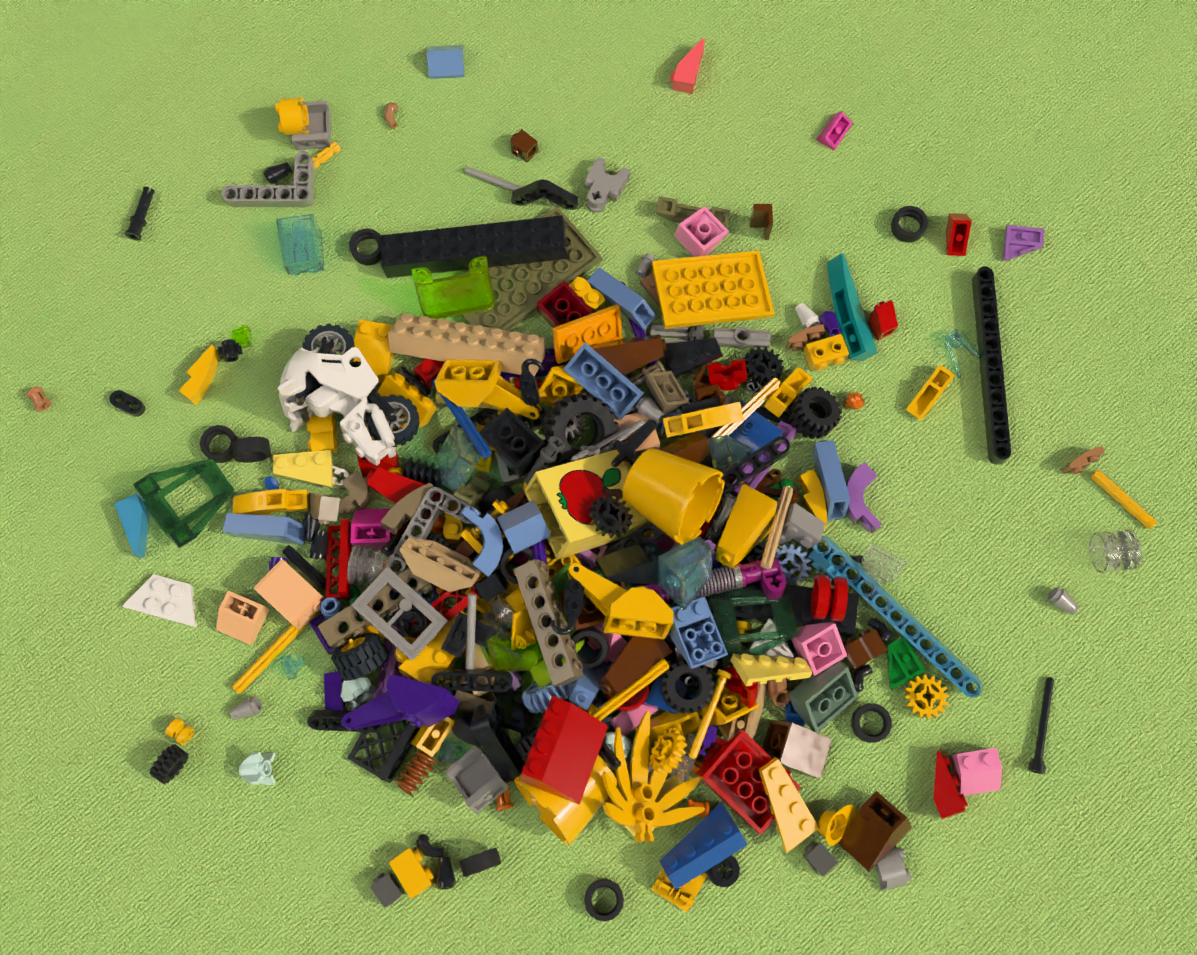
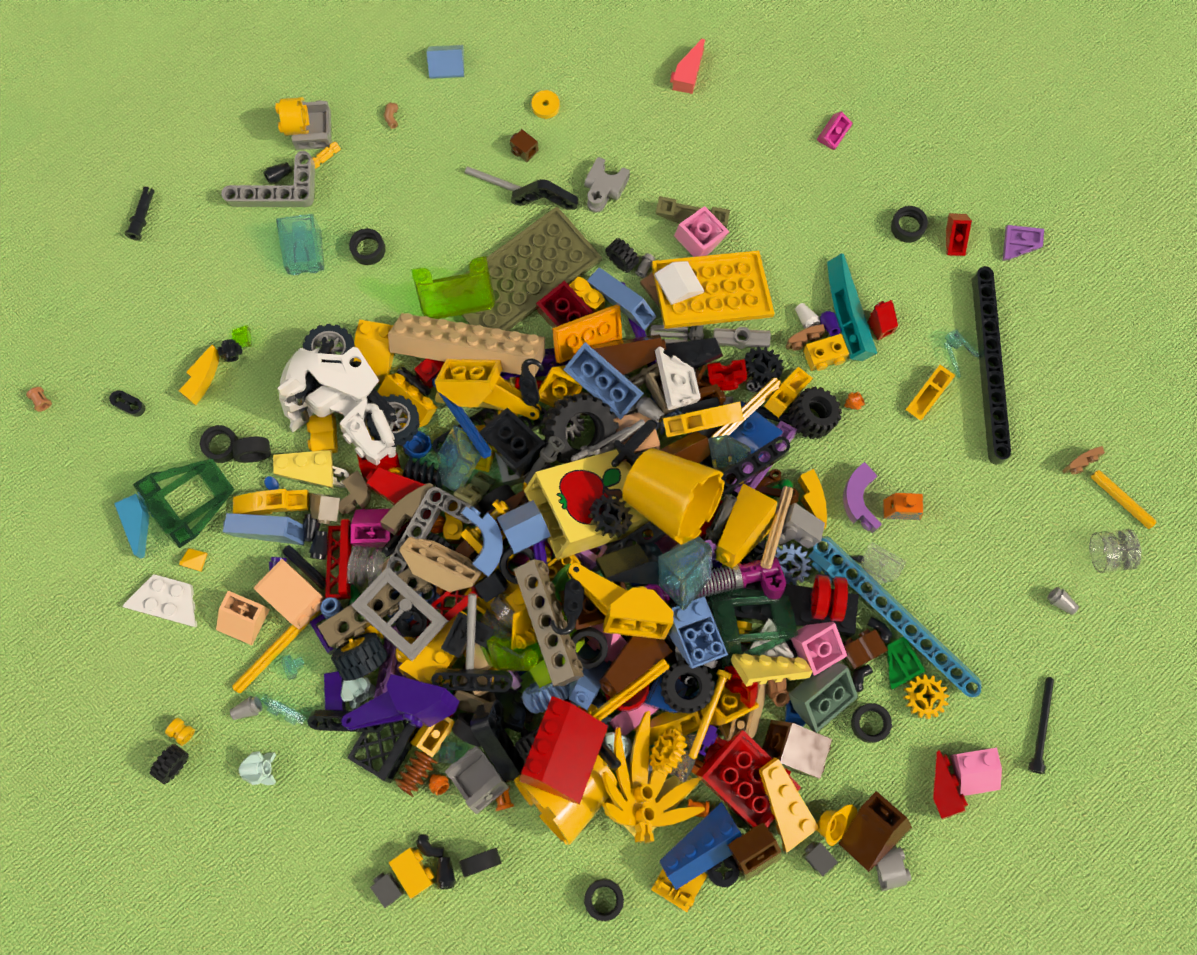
(193, 559): none -> yellow slope
(276, 707): none -> clear light blue wing
(418, 446): none -> blue hair
(438, 784): none -> orange plate
(457, 246): black brick -> none
(541, 98): none -> yellow piece
(622, 255): none -> black tyre
(677, 381): none -> white wing
(678, 282): none -> white slope
(755, 851): none -> reddish brown slope
(762, 217): reddish brown panel -> none
(831, 479): medium blue slope -> none
(906, 506): none -> orange torso

